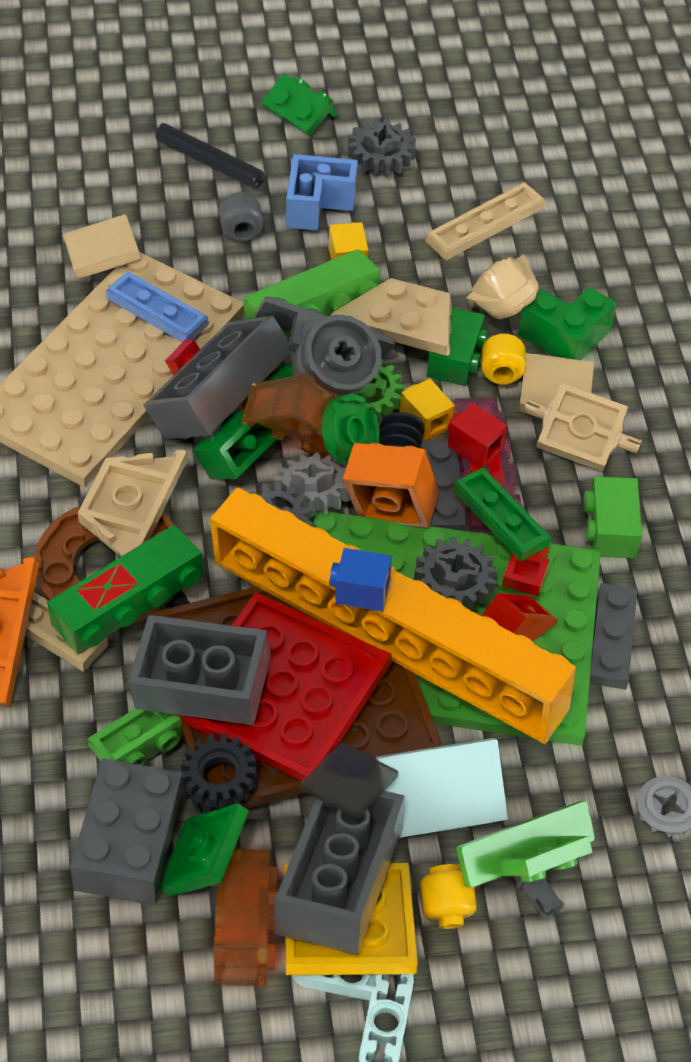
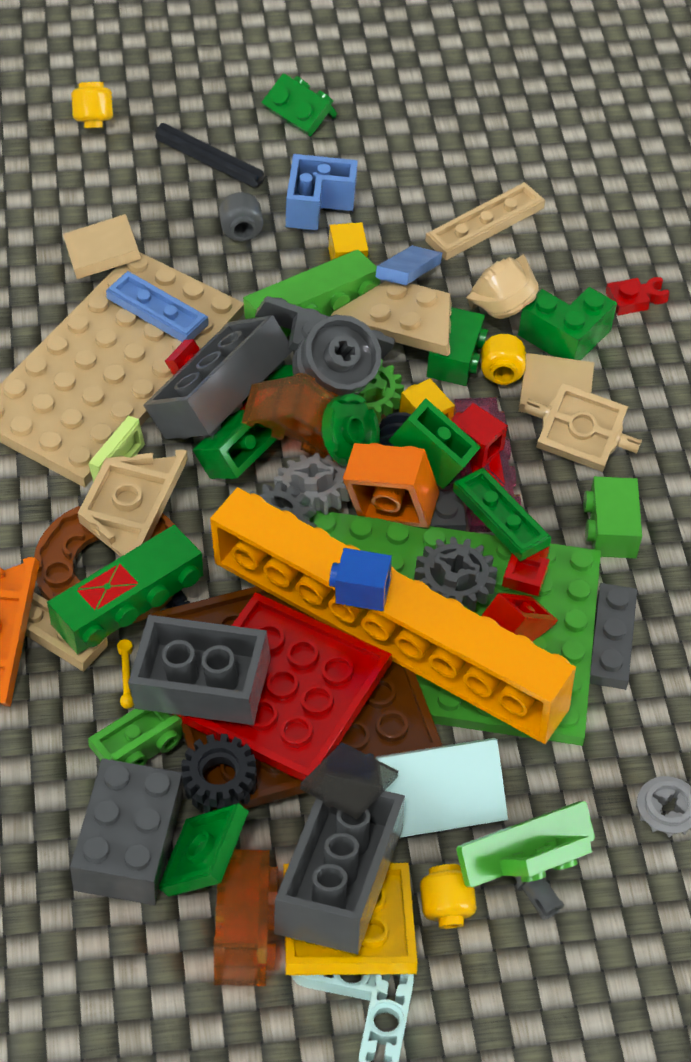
(92, 104): none -> yellow head
(124, 442): none -> yellowish green tile
(125, 648): none -> yellow hinge
(382, 147): dark grey gear -> none
(408, 265): none -> medium blue tile
(444, 442): none -> green brick
(634, 296): none -> red plate

